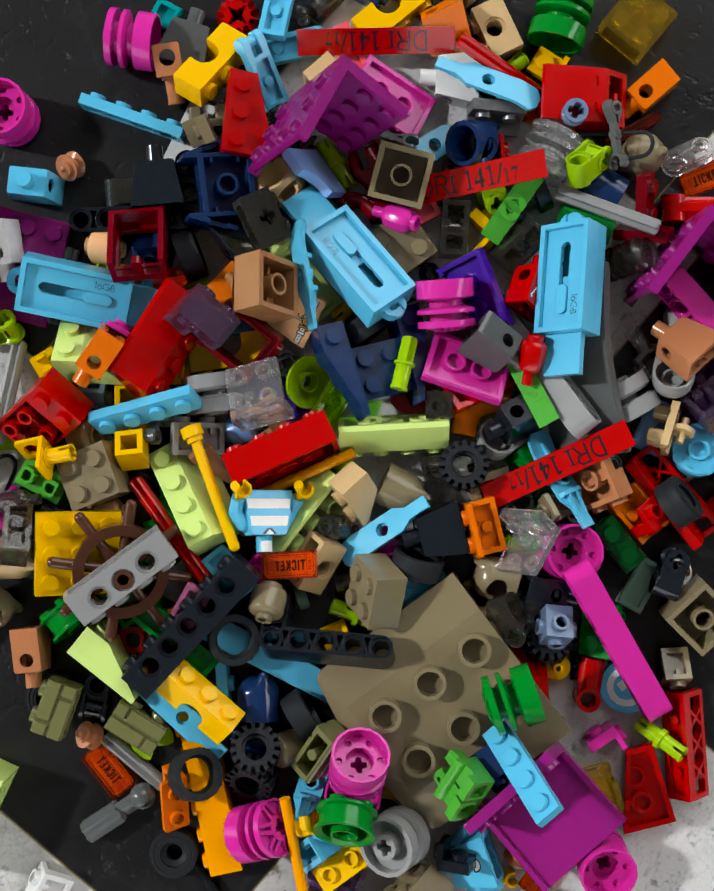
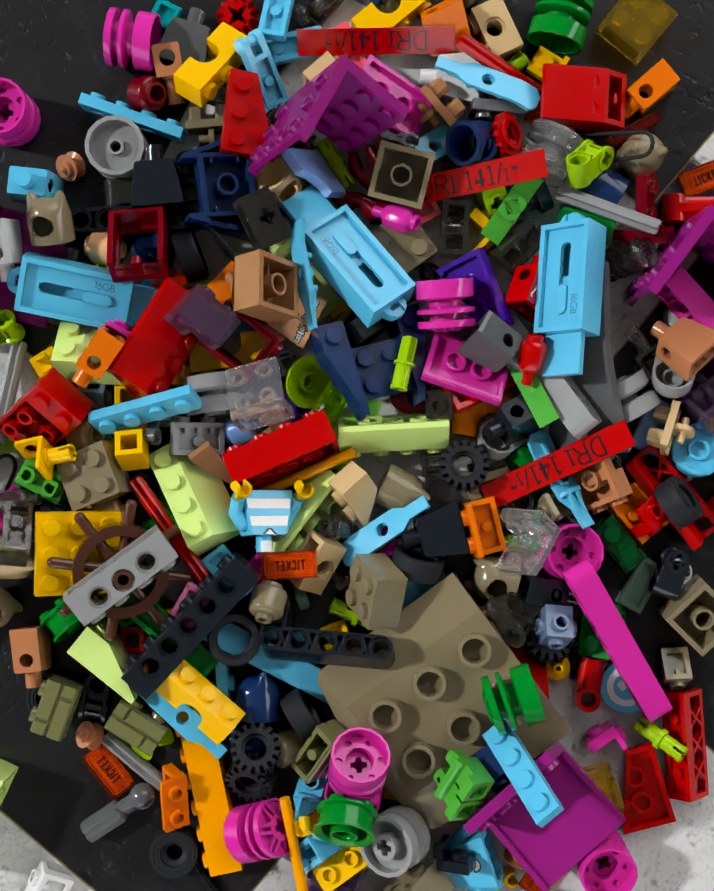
(49, 220): none -> dark tan piece
(112, 134): none -> light grey wheel
(147, 93): none -> dark red head
(193, 436): yellow piece -> none
(199, 130): dark tan bracket -> none
(215, 774): black tyre -> none
(433, 93): none -> medium nougat hips
(507, 134): none -> red gear
(566, 116): sand blue bush -> none
(612, 112): dark grey piece -> none
(689, 156): clear plate -> none

